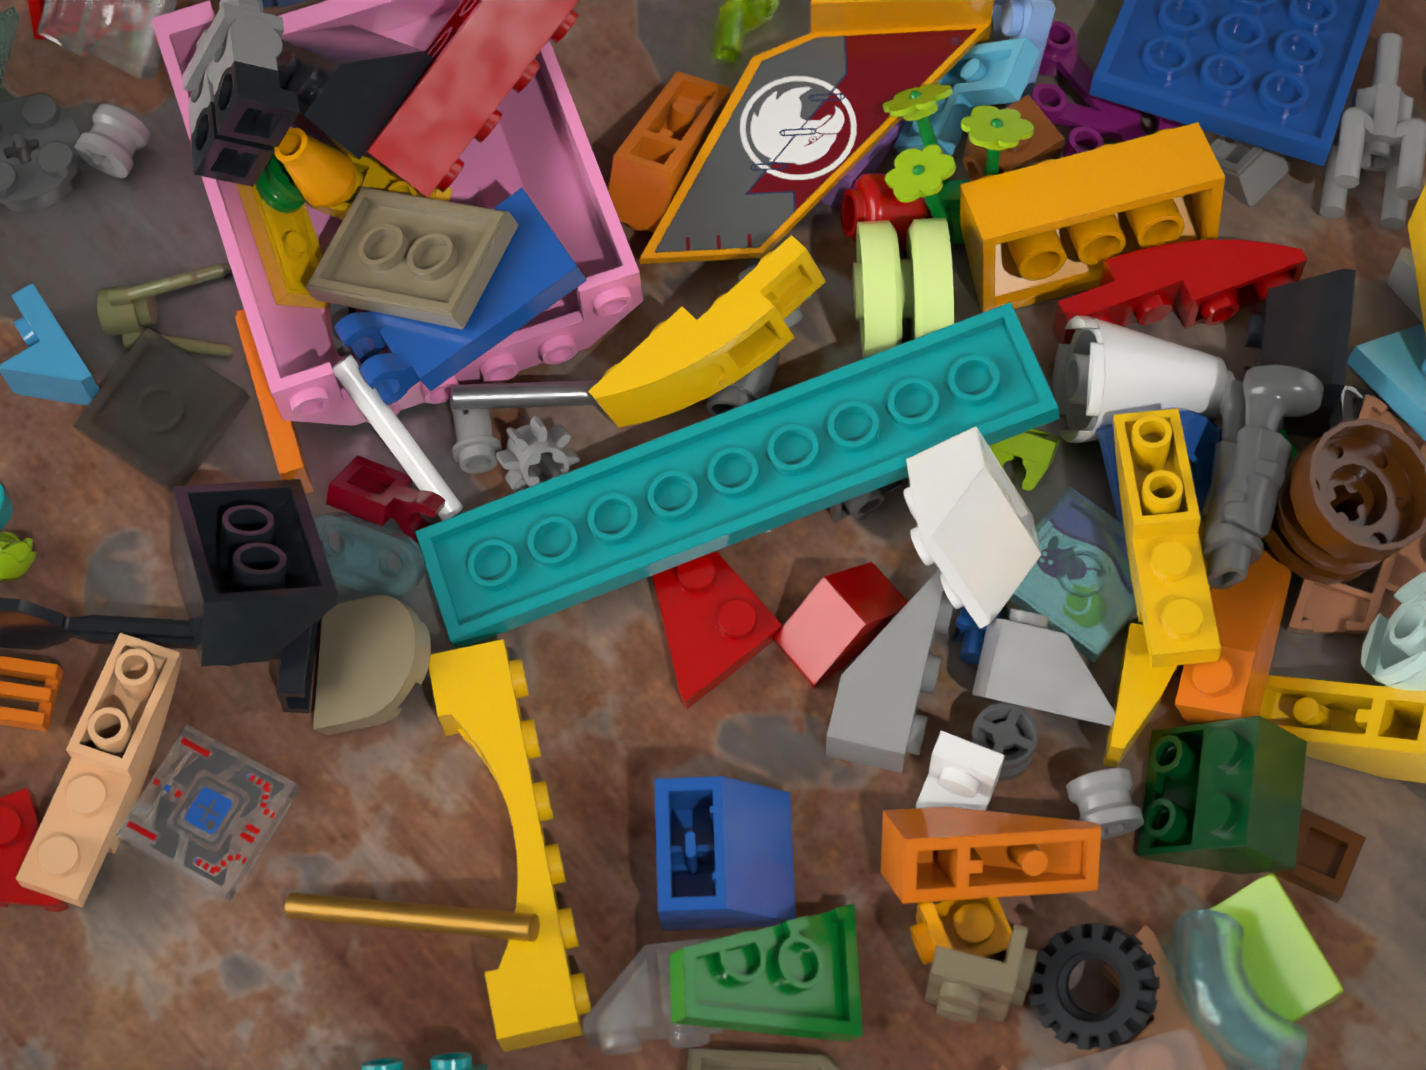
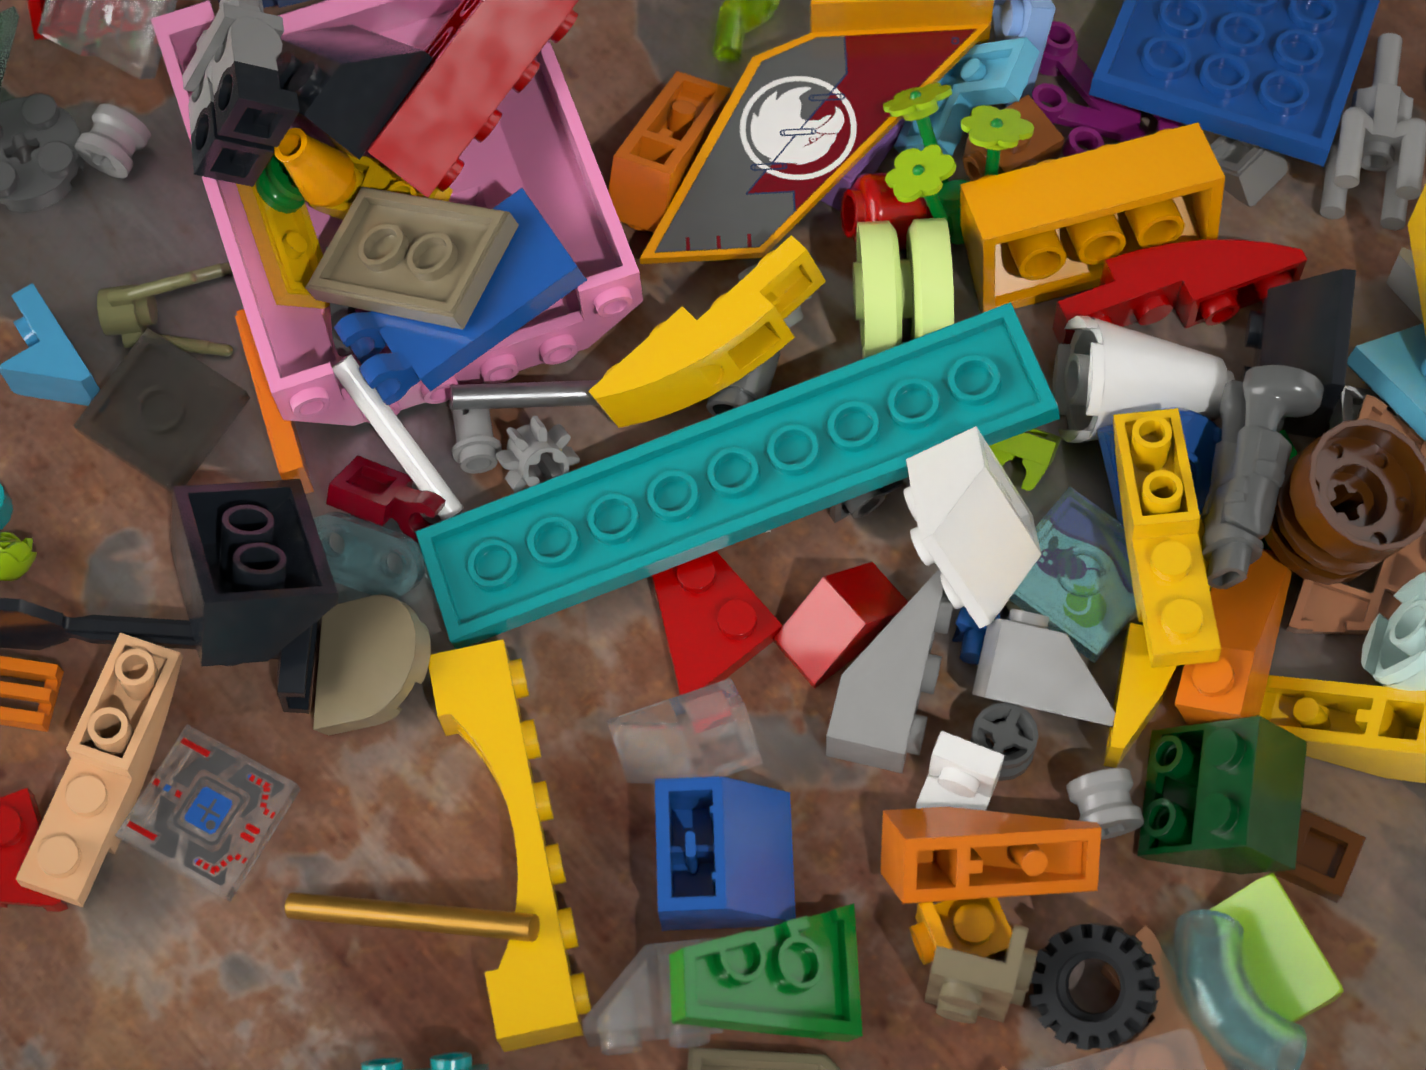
(687, 736): none -> clear slope

